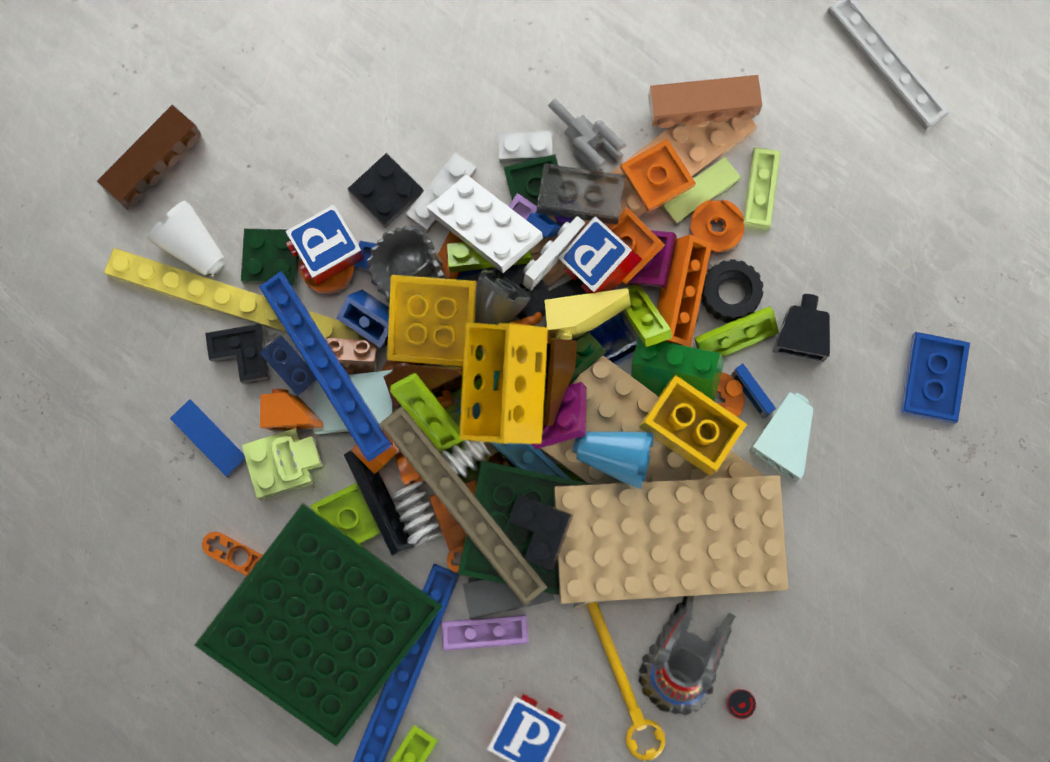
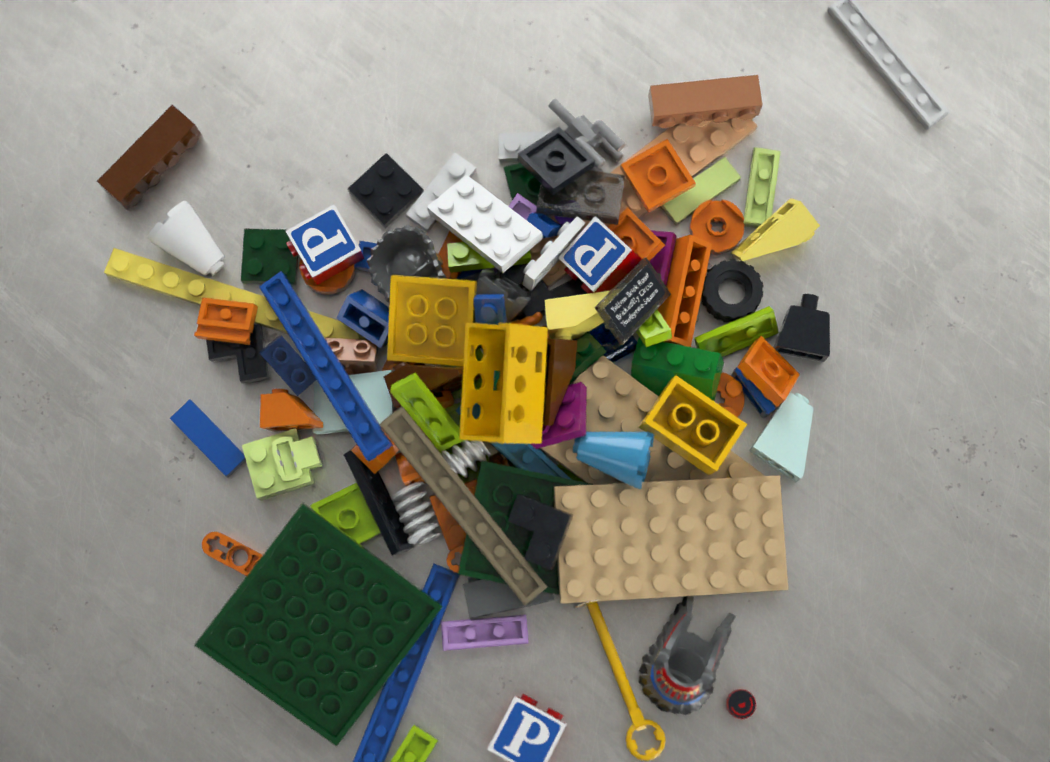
(226, 320): none -> orange plate
(490, 309): none -> blue plate
(556, 160): none -> black plate
(632, 301): none -> piece
(768, 371): none -> orange plate
(783, 229): none -> light yellow slope
(935, 377): blue tile -> none

